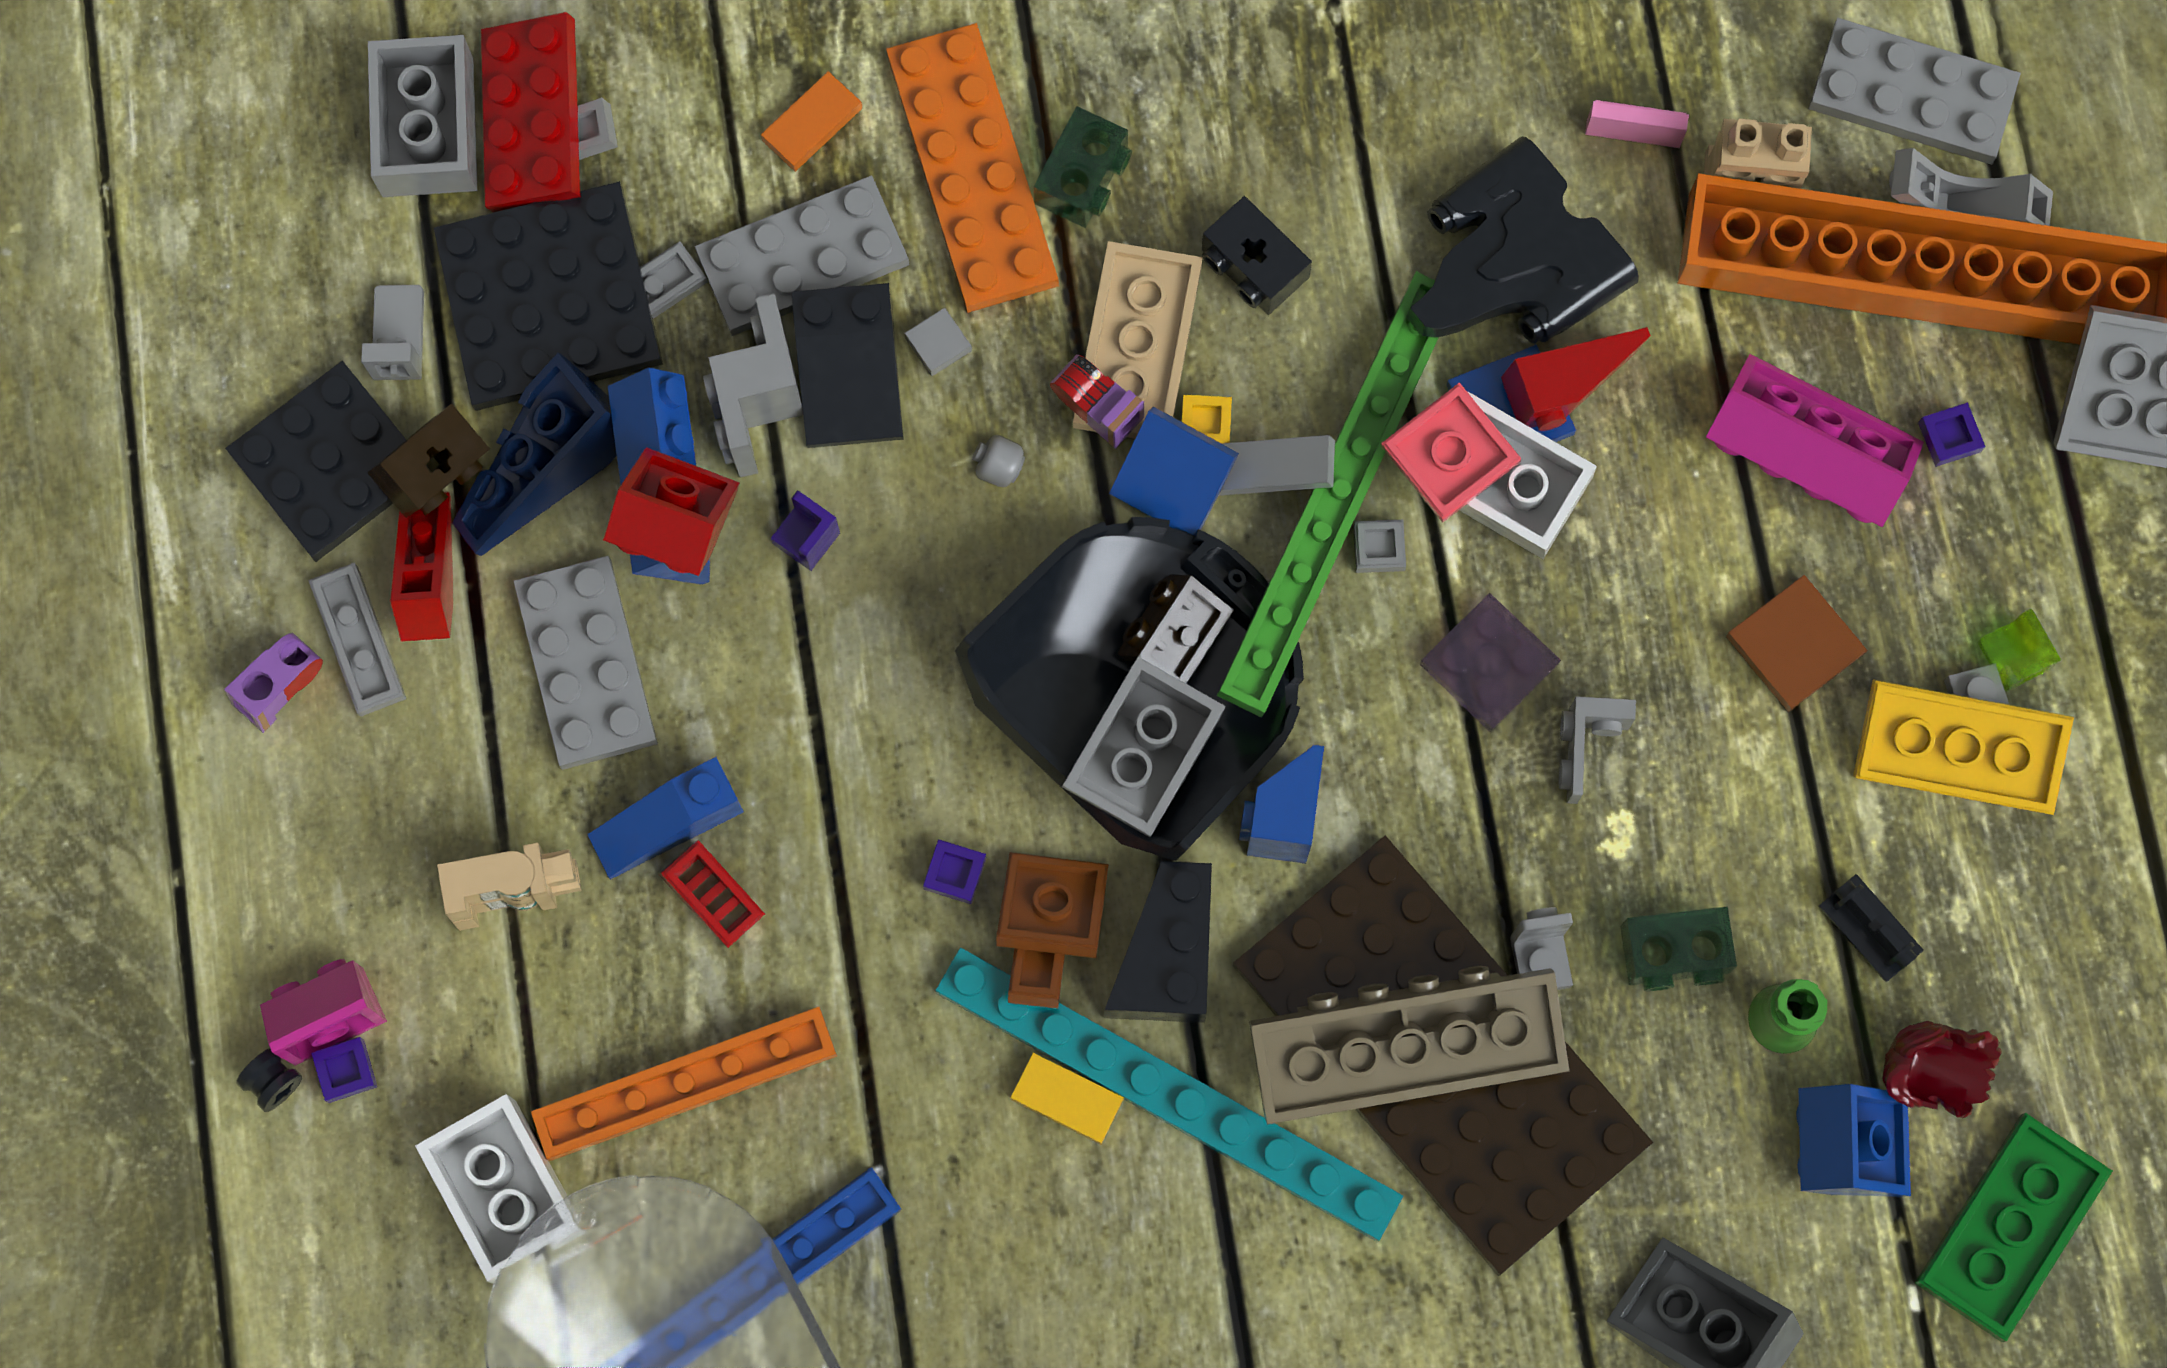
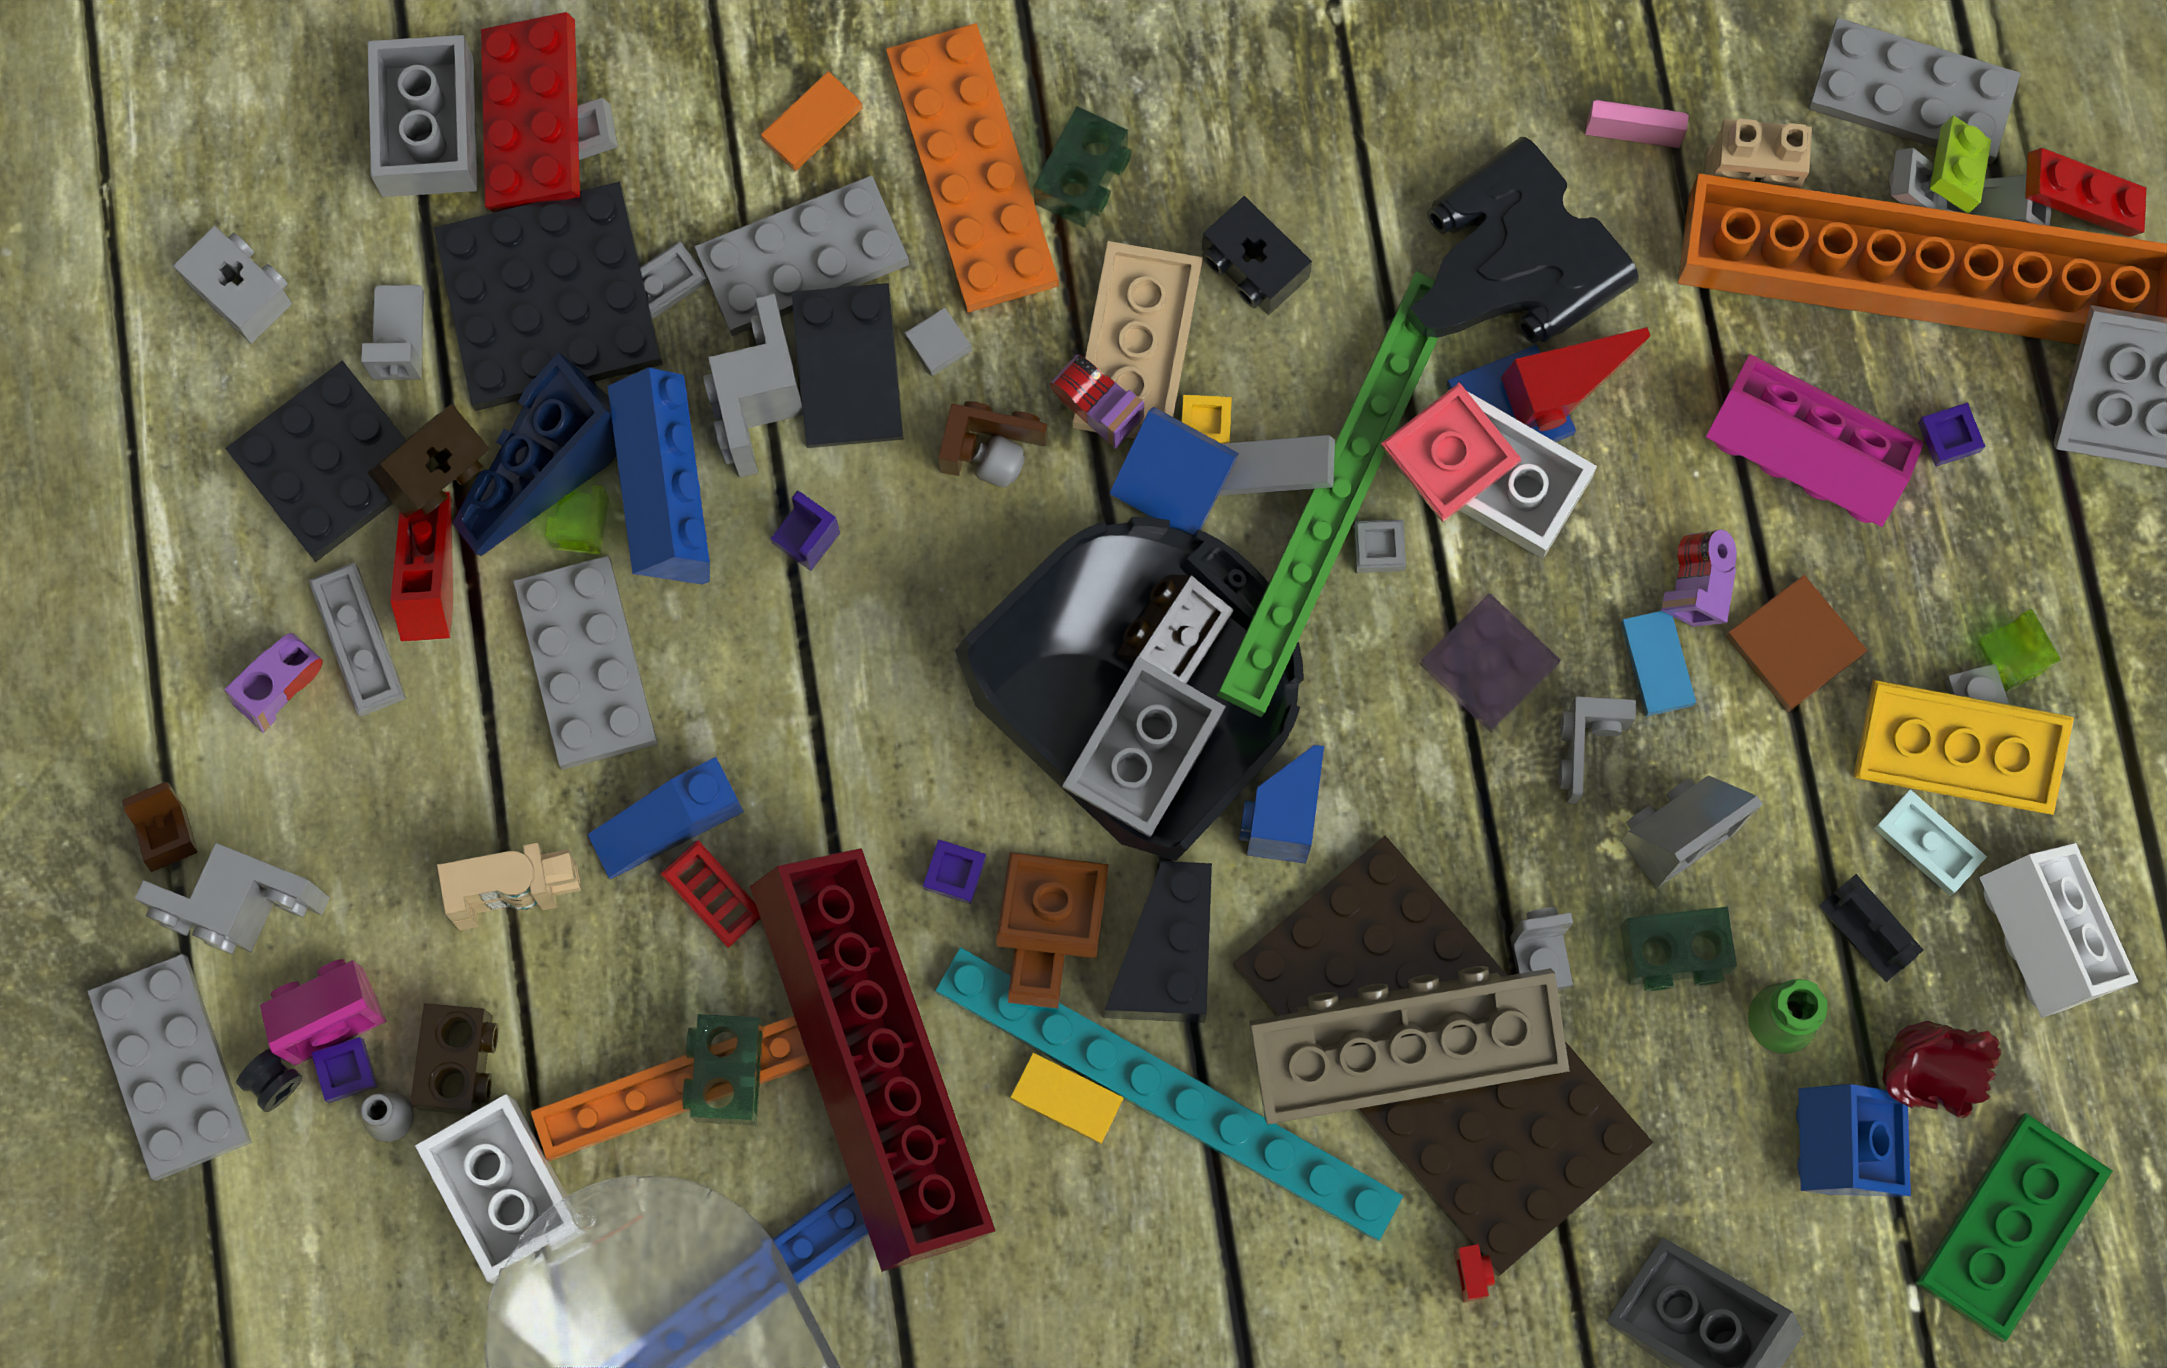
(160, 826): none -> reddish brown bracket
(169, 1067): none -> light grey plate
(212, 267): none -> light grey brick
(231, 900): none -> light grey bracket
(394, 1123): none -> light grey cone
(438, 1059): none -> dark brown brick
(579, 522): none -> clear neon green panel
(670, 511): red slope -> none
(738, 1069): none -> clear green brick
(871, 1058): none -> dark red brick
(959, 443): none -> reddish brown bracket
(1474, 1272): none -> red plate
(1658, 663): none -> dark azure tile
(1687, 827): none -> light grey slope
(1703, 579): none -> medium lavender leg
(1930, 842): none -> light aqua plate
(1960, 164): none -> lime plate
(2057, 929): none -> white slope
(2085, 192): none -> red plate

